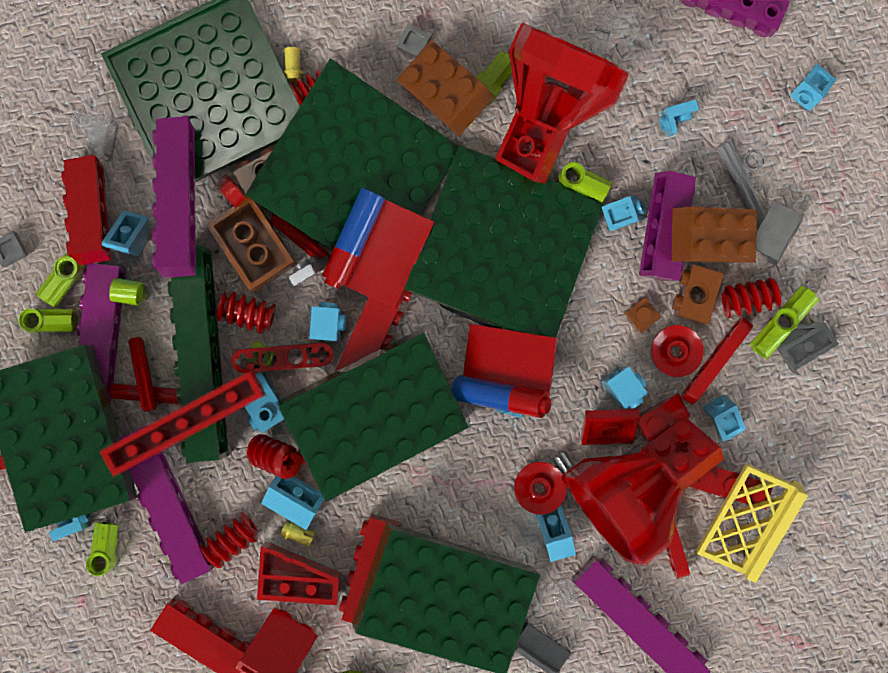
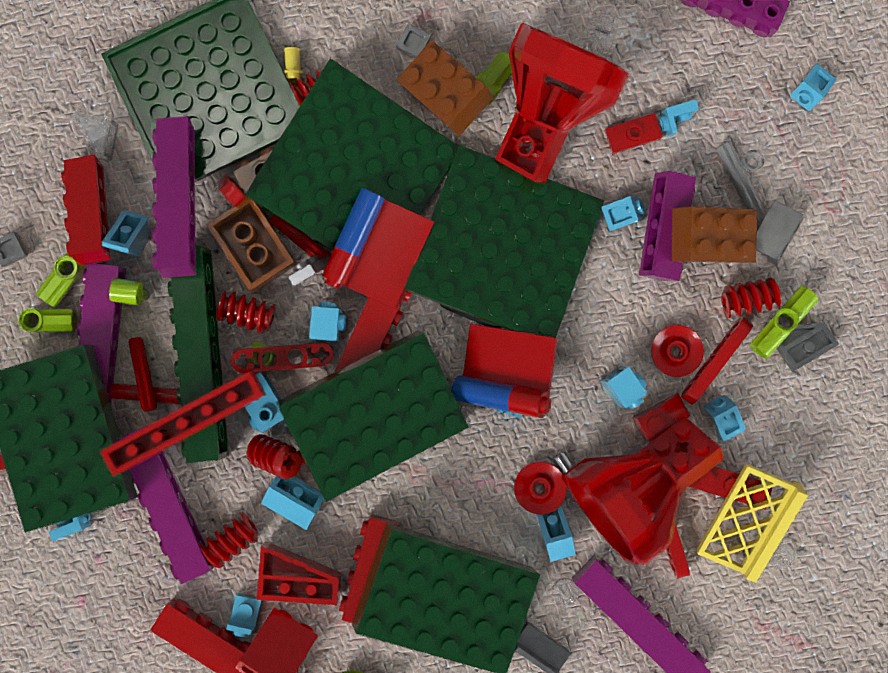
(103, 545): lime piece -> none
(244, 615): none -> medium azure bracket
(297, 534): light yellow pin -> none
(587, 182): lime piece -> none
(609, 426): red plate -> none
(633, 133): none -> red plate
(642, 315): dark orange plate -> none
(708, 283): dark orange brick -> none

